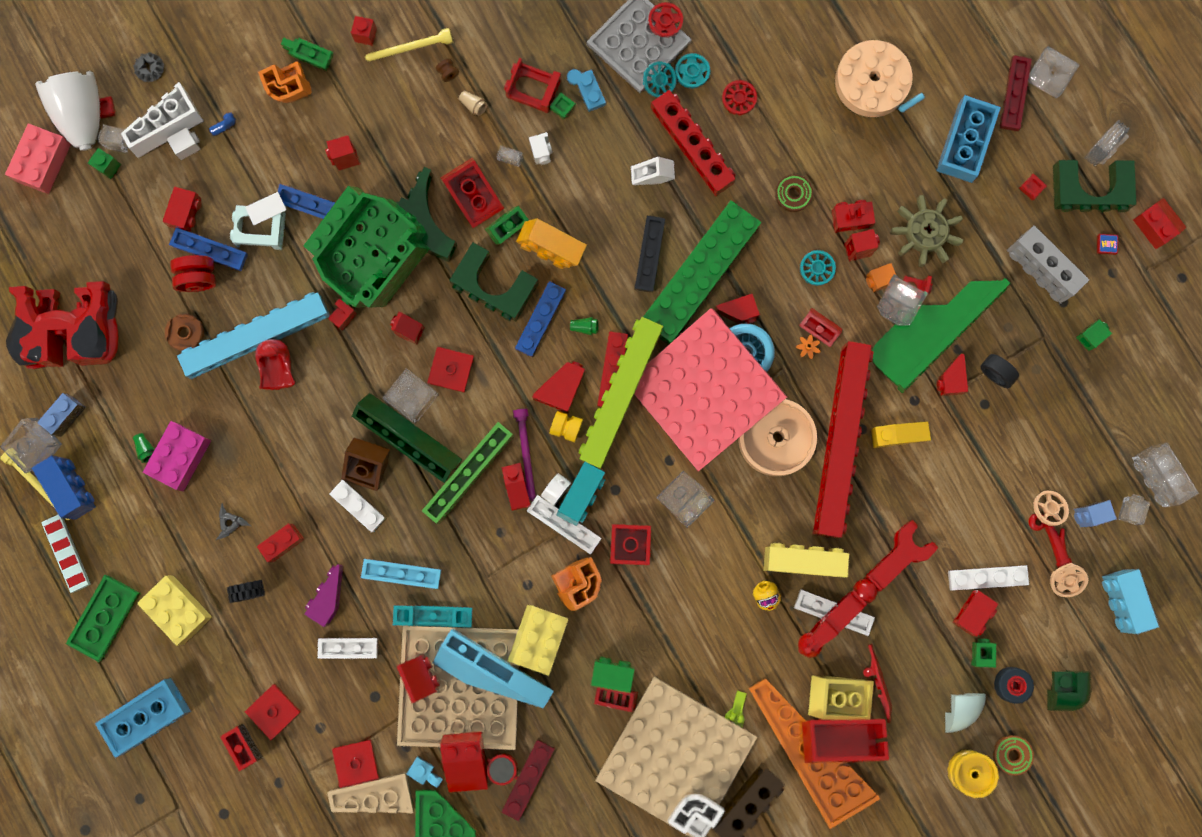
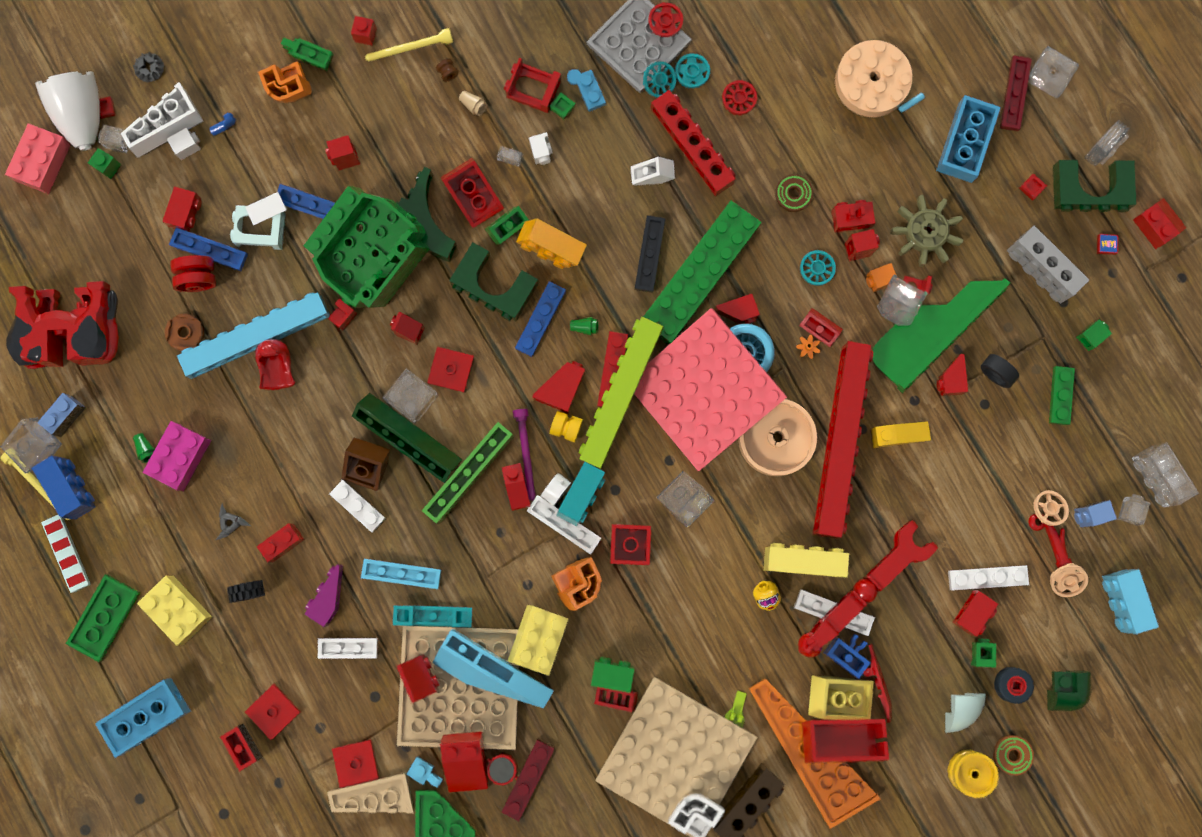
(847, 656): none -> blue brick
(1061, 395): none -> green plate

